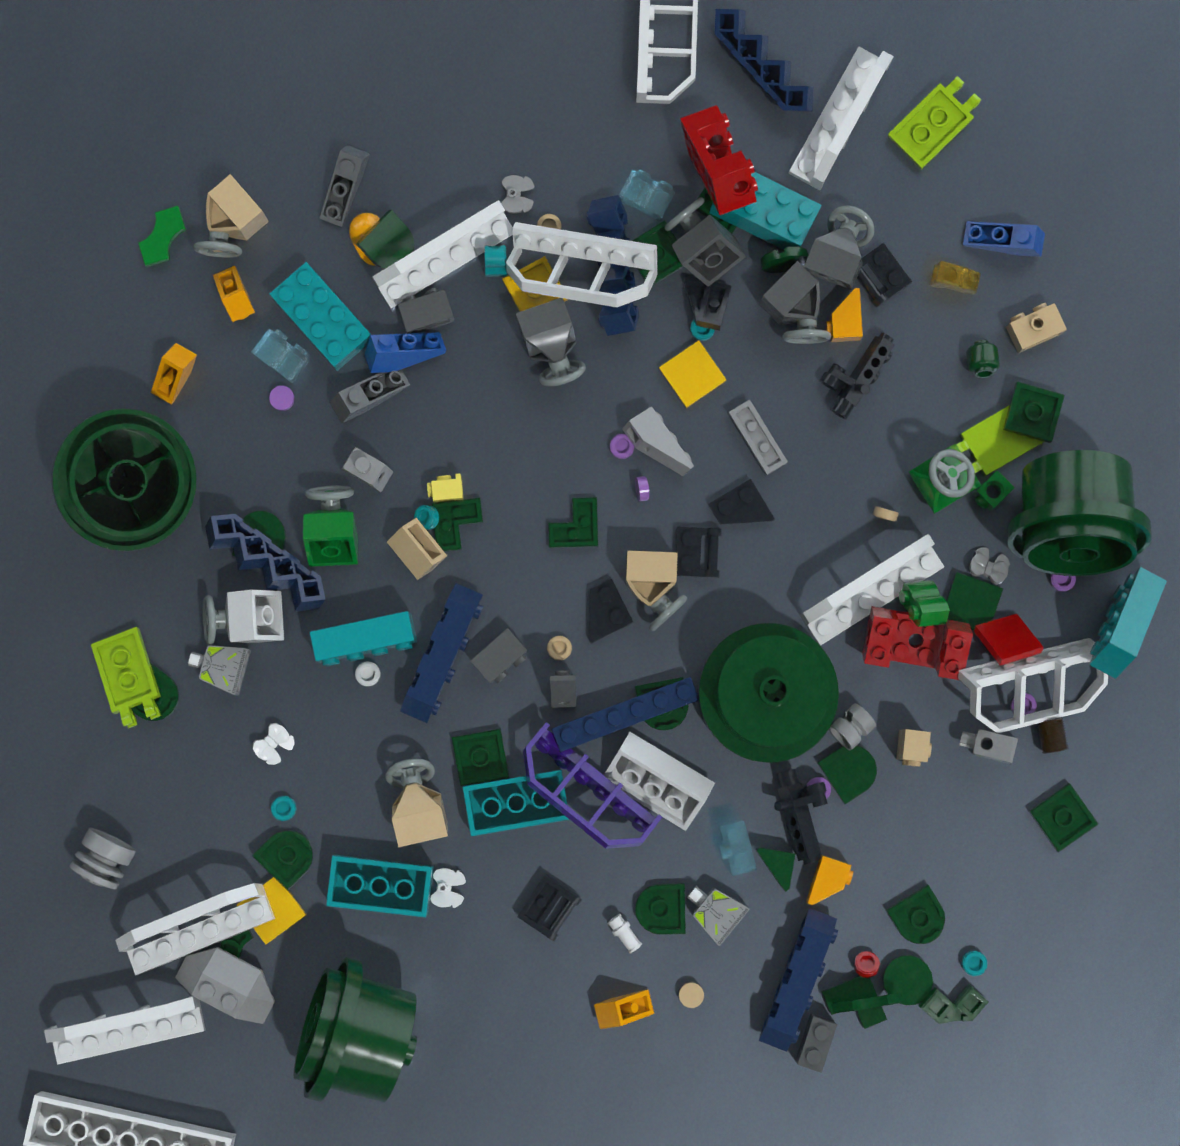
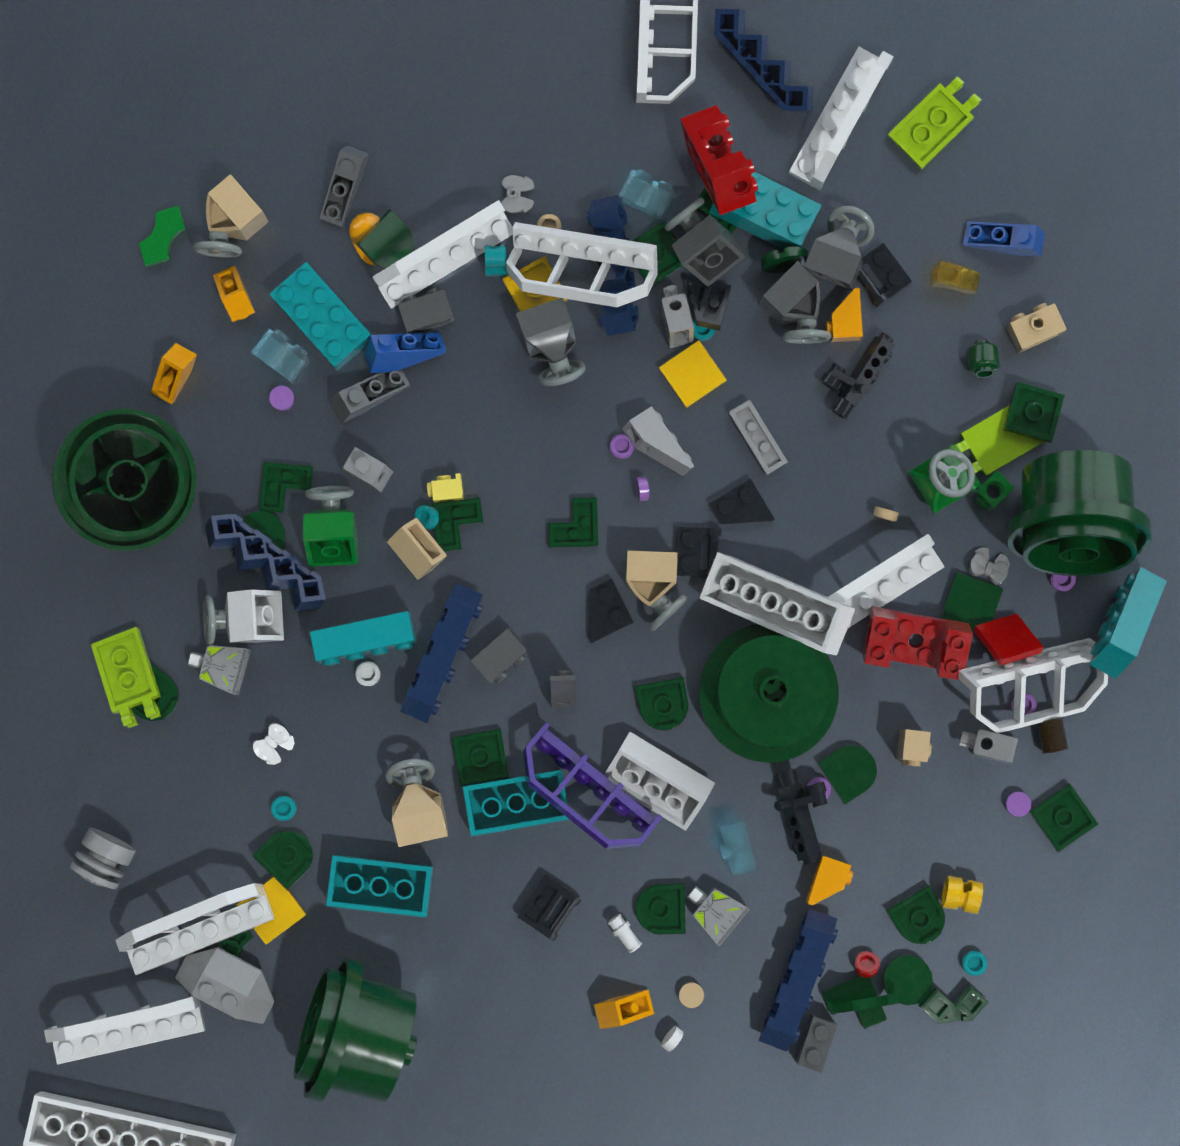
(279, 478): none -> dark green tile
(445, 879): white piece -> none
(559, 648): tan tile -> none
(625, 714): dark blue plate -> none
(672, 1039): none -> white tile
(677, 317): none -> light grey torso
(777, 604): none -> white brick
(779, 864): dark green slope -> none
(856, 723): light grey wheel -> none
(924, 603): green brick -> none
(962, 894): none -> yellow wheel
(1017, 804): none -> medium lavender tile

